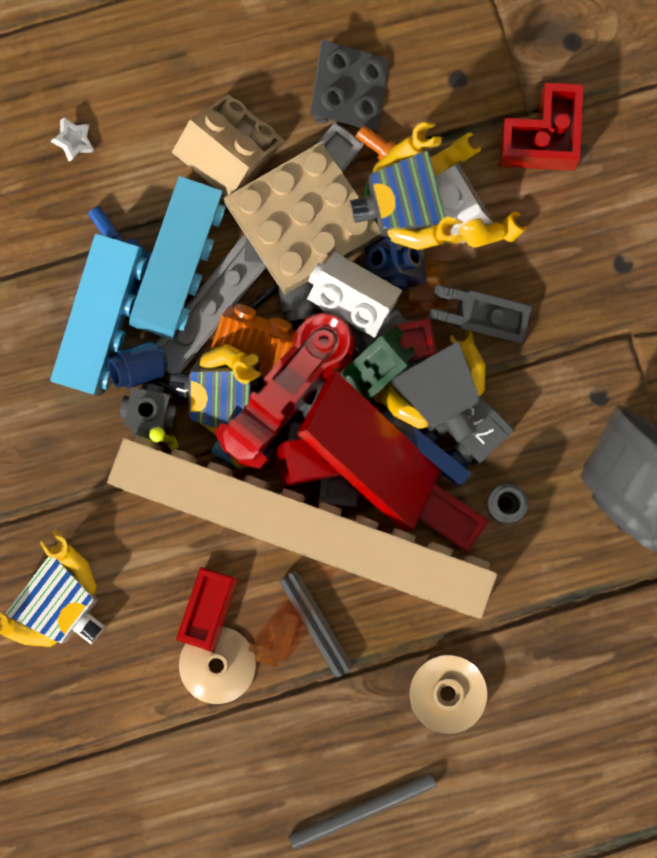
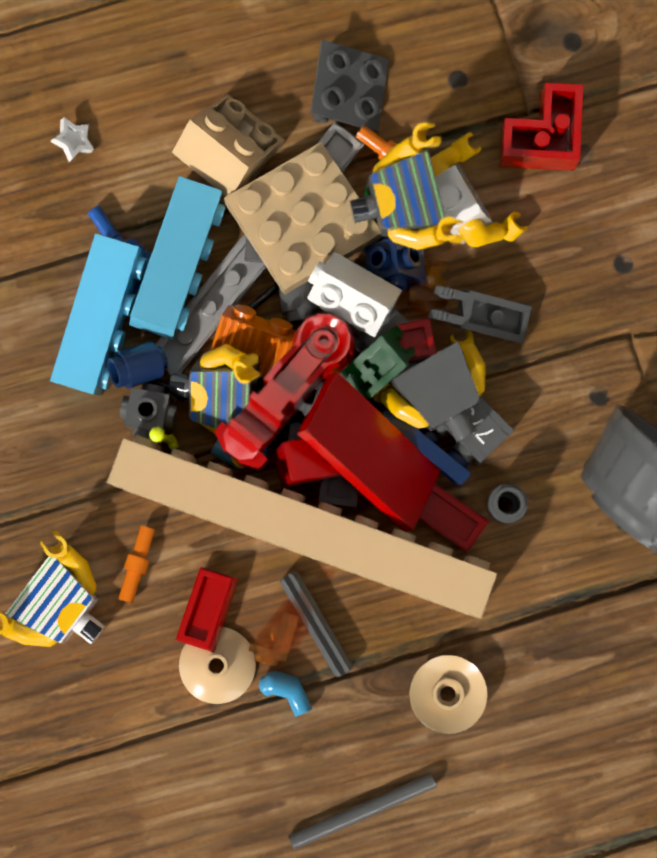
(136, 564): none -> orange bar
(286, 686): none -> dark azure arm

